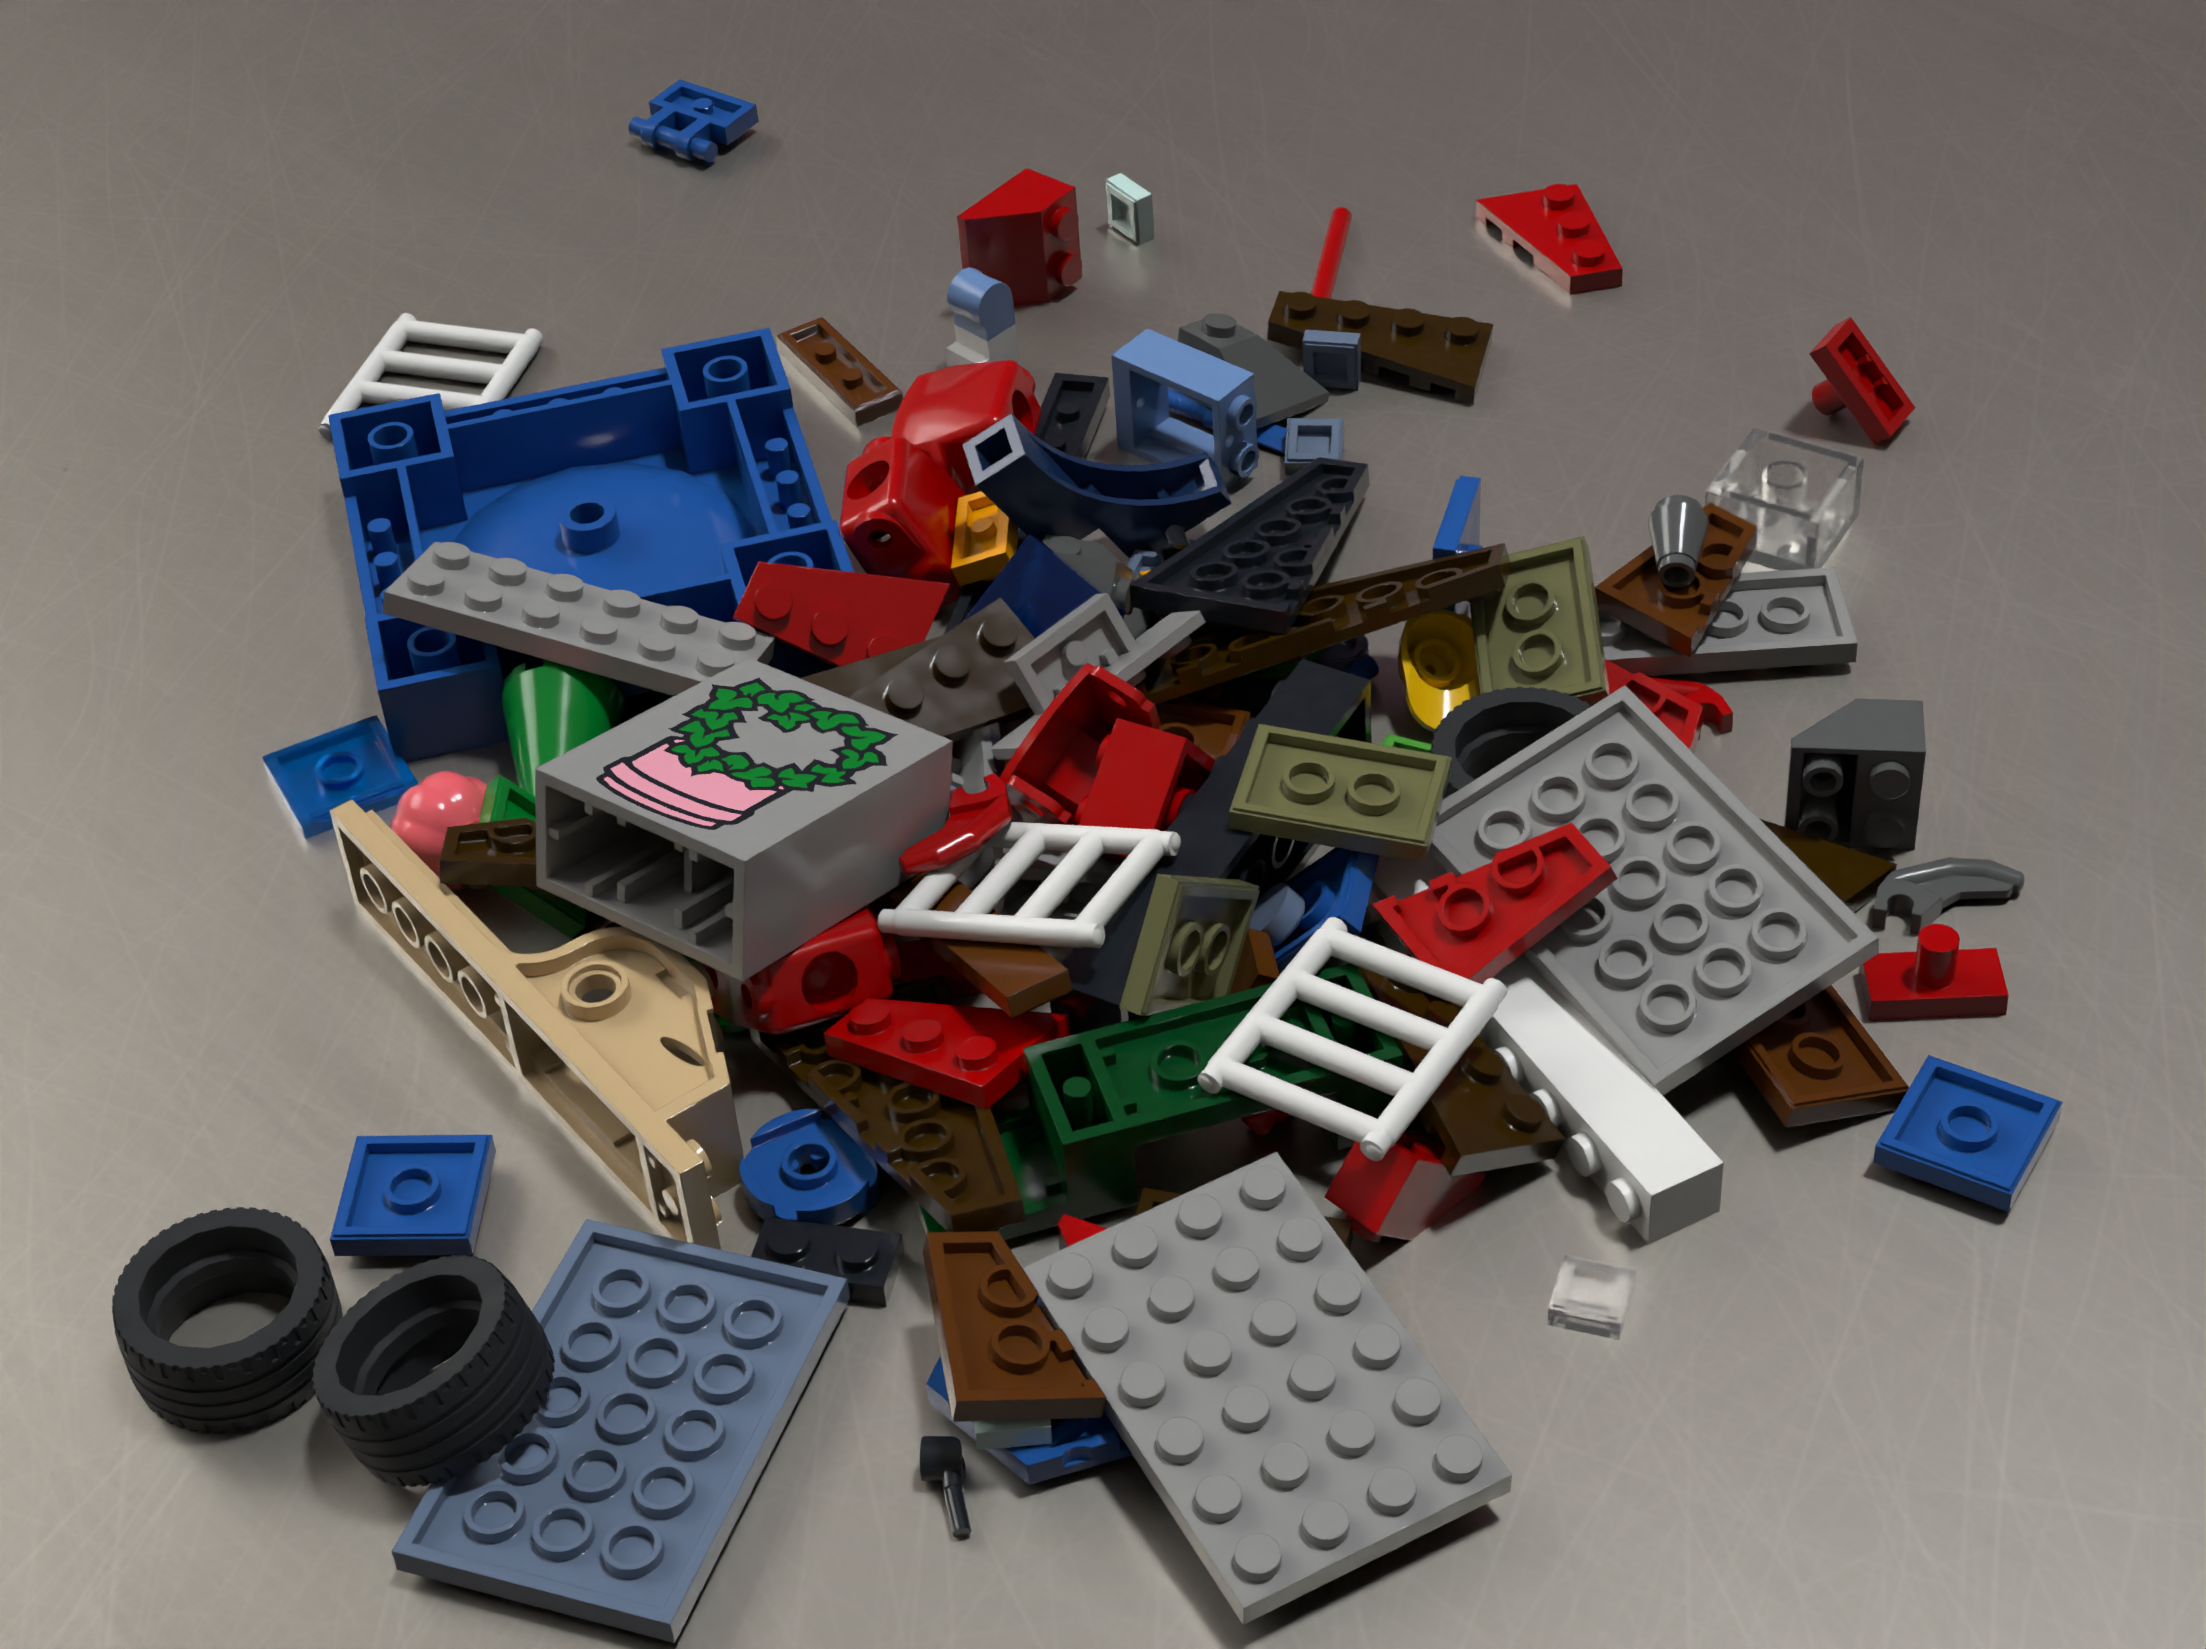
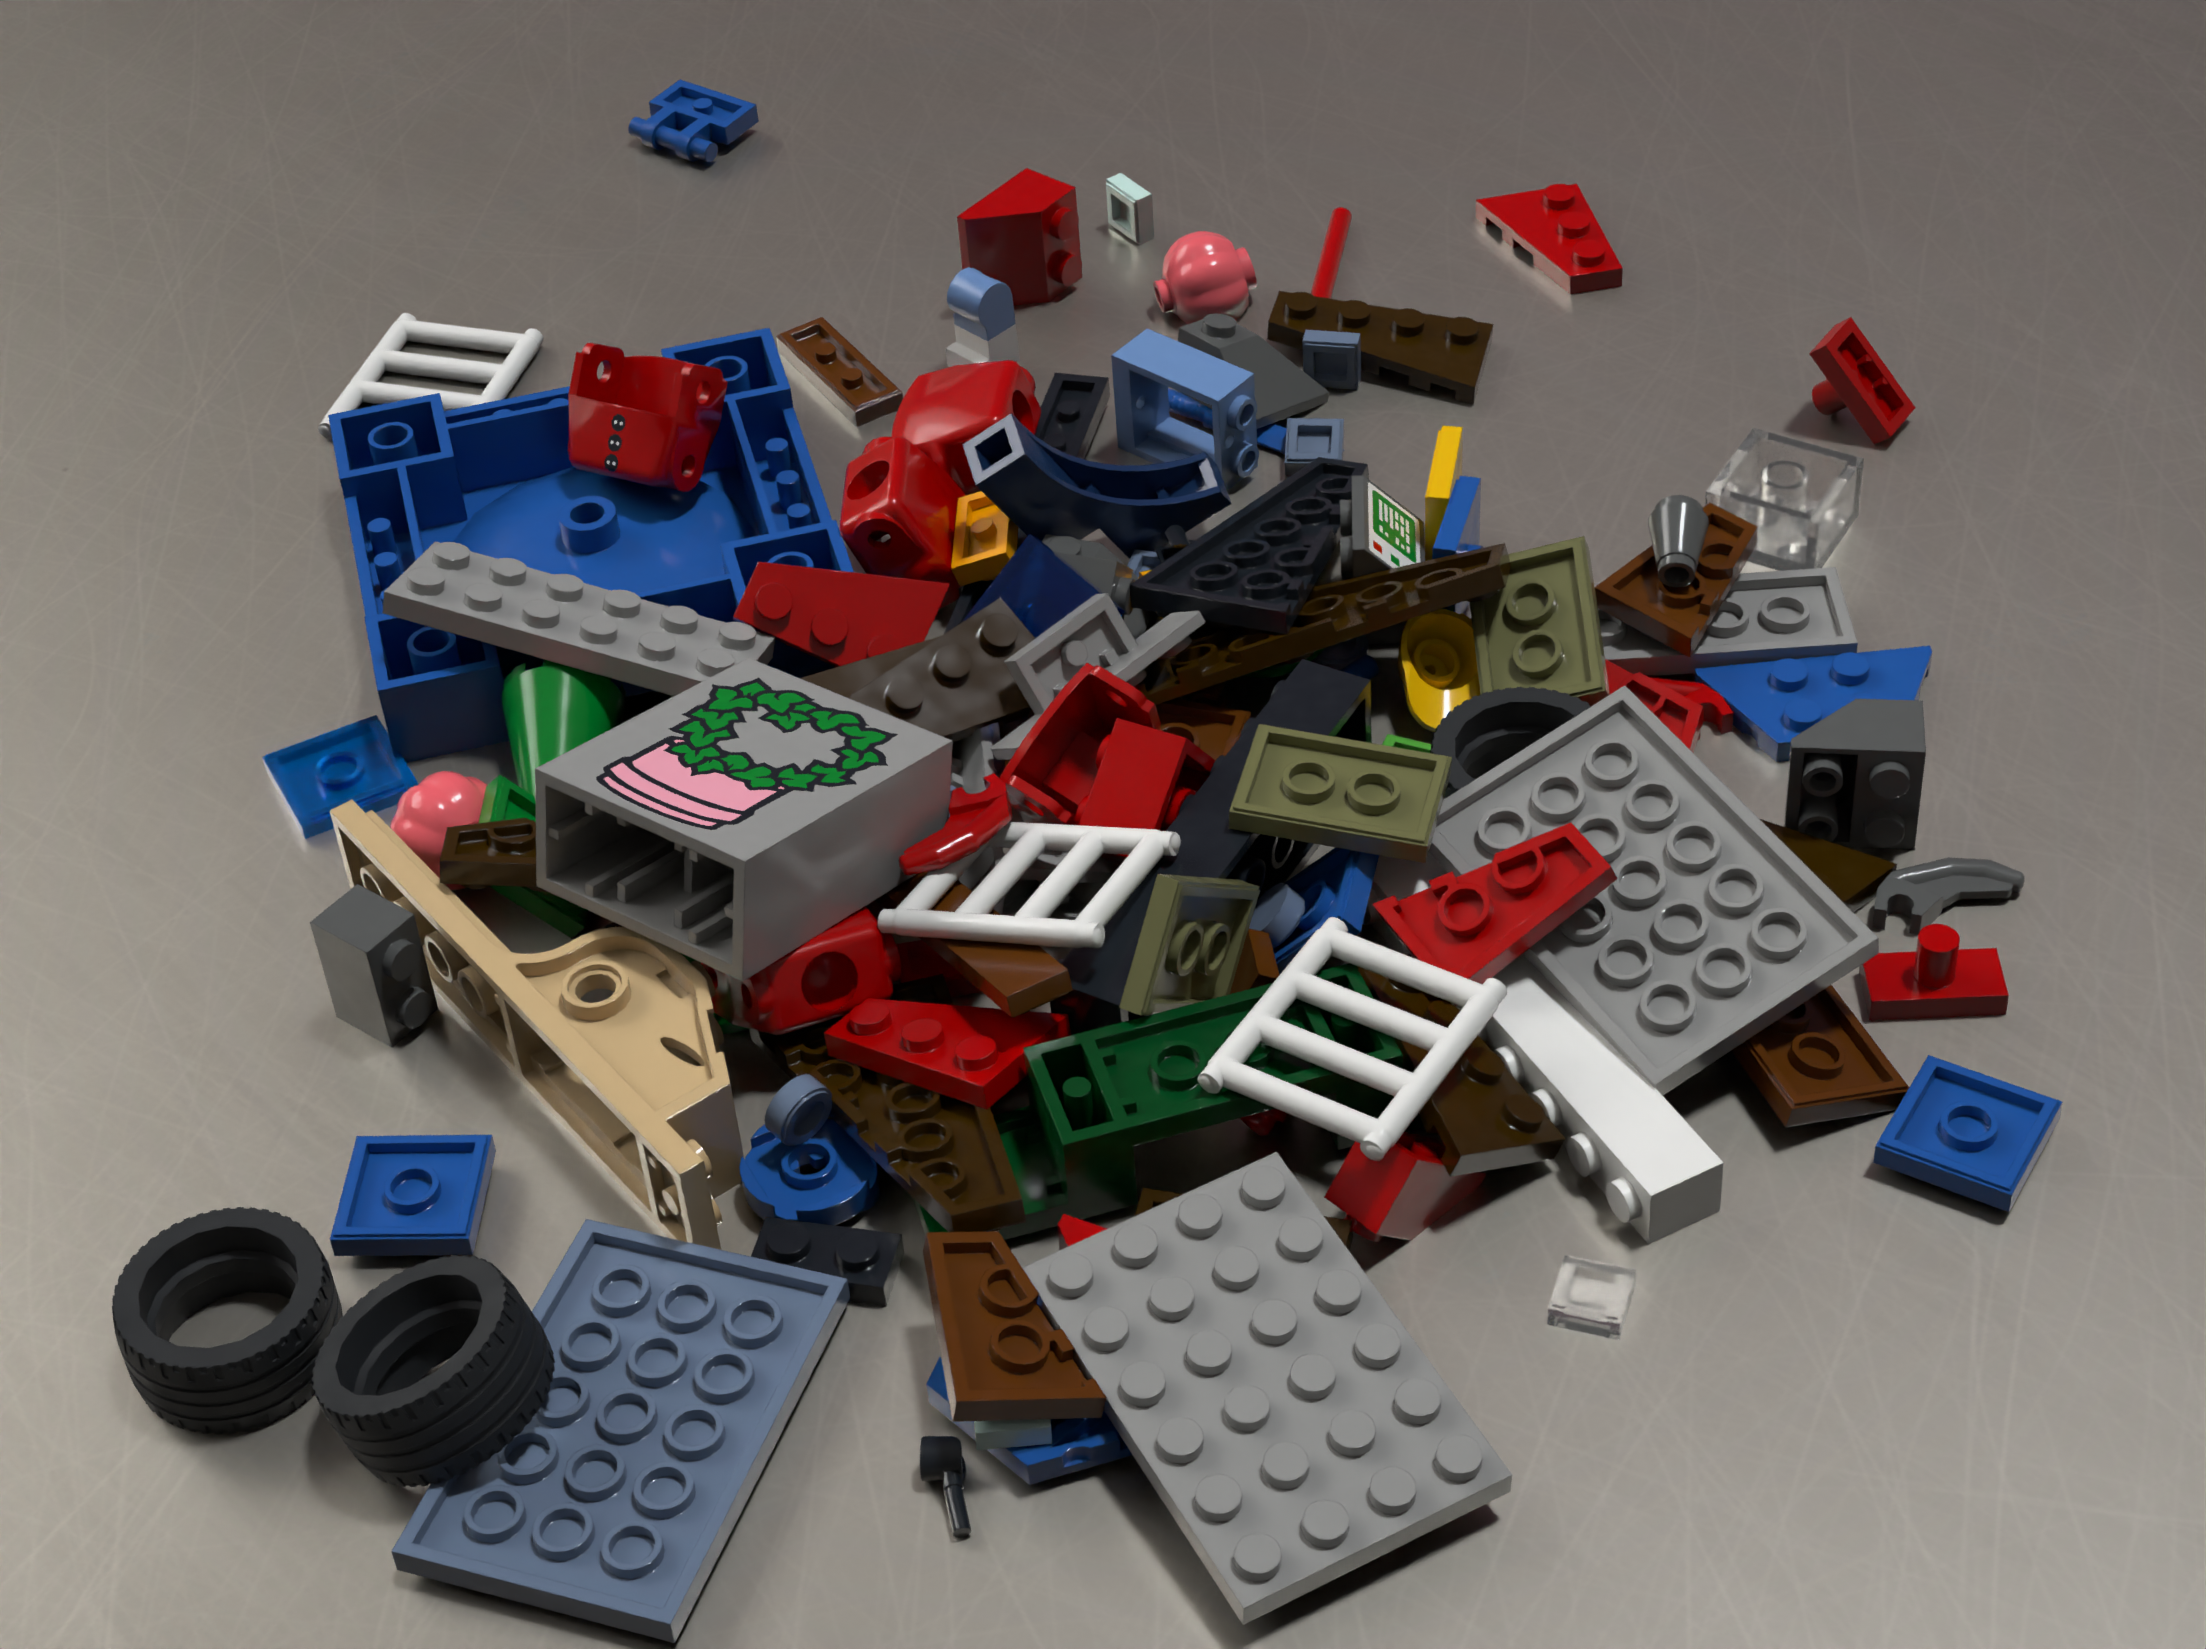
(374, 965): none -> dark grey brick
(643, 417): none -> red piece
(798, 1110): none -> sand blue tile
(1205, 277): none -> coral plant
(1382, 539): none -> slope
(1444, 471): none -> yellow tile
(1790, 695): none -> blue wing

